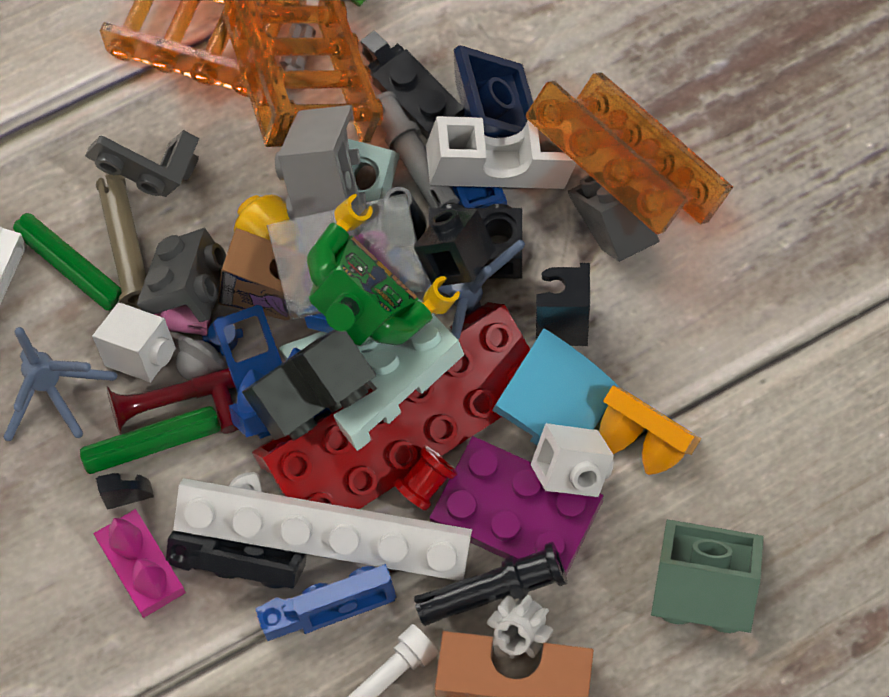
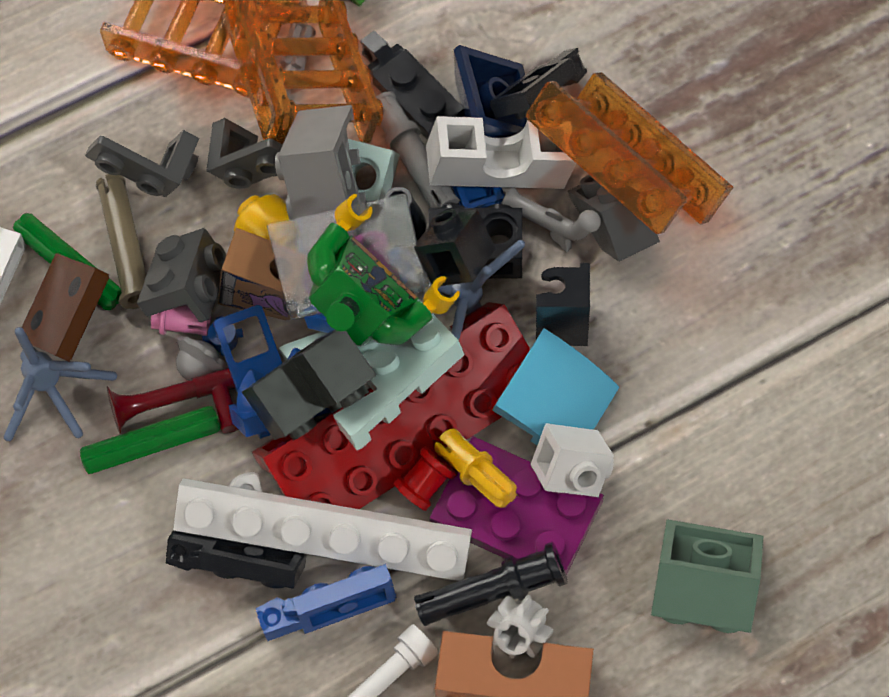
(64, 306): none -> reddish brown tile
(123, 492): black tile -> none
(134, 342): white brick -> none
(139, 563): dark pink tile -> none
(238, 156): none -> dark grey bracket
(476, 468): none -> yellow axle
(518, 98): none -> black hinge
(561, 228): none -> light grey piece
(627, 418): light orange tile -> none

